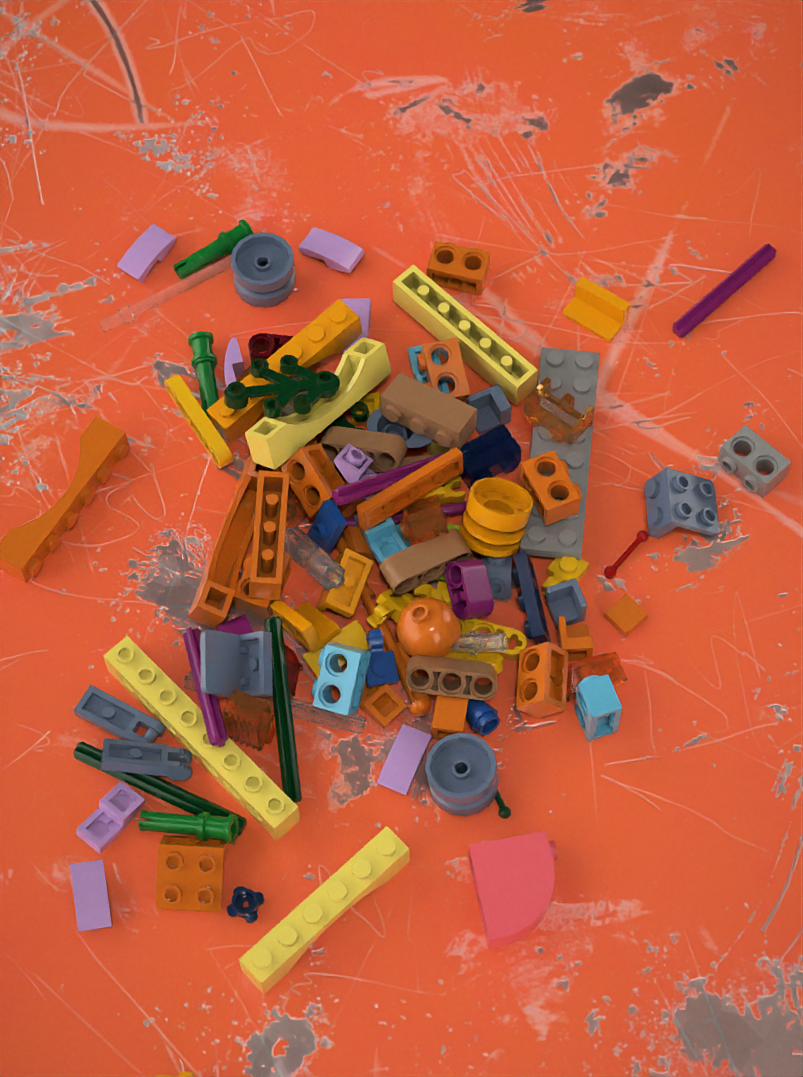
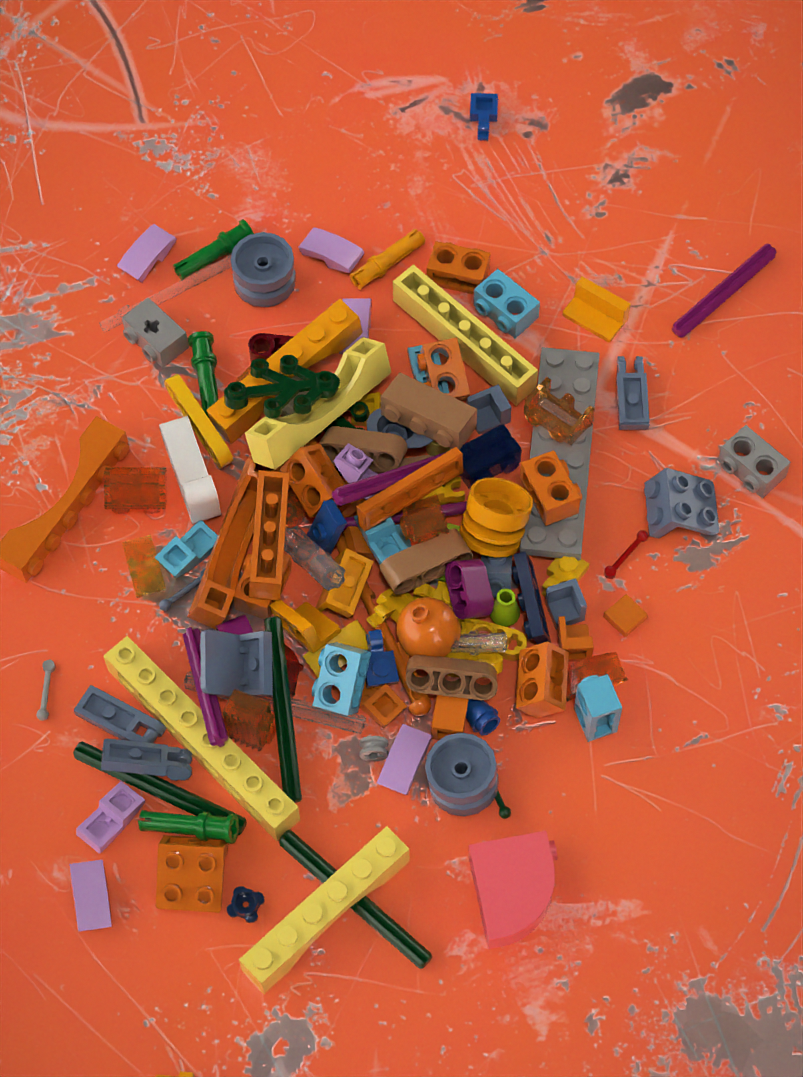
(48, 667): none -> light grey hinge
(135, 489): none -> clear orange brick
(143, 567): none -> clear yellow slope
(154, 332): none -> light grey brick
(165, 604): none -> sand blue hinge
(190, 470): none -> white beam
(190, 550): none -> medium azure slope
(233, 362): lavender slope -> none
(364, 908): none -> dark green axle
(373, 748): none -> light grey bush
(378, 265): none -> light orange pin
(484, 110): none -> blue plate
(505, 609): none -> lime cone
(510, 299): none -> medium azure brick
(632, 396): none -> sand blue hinge

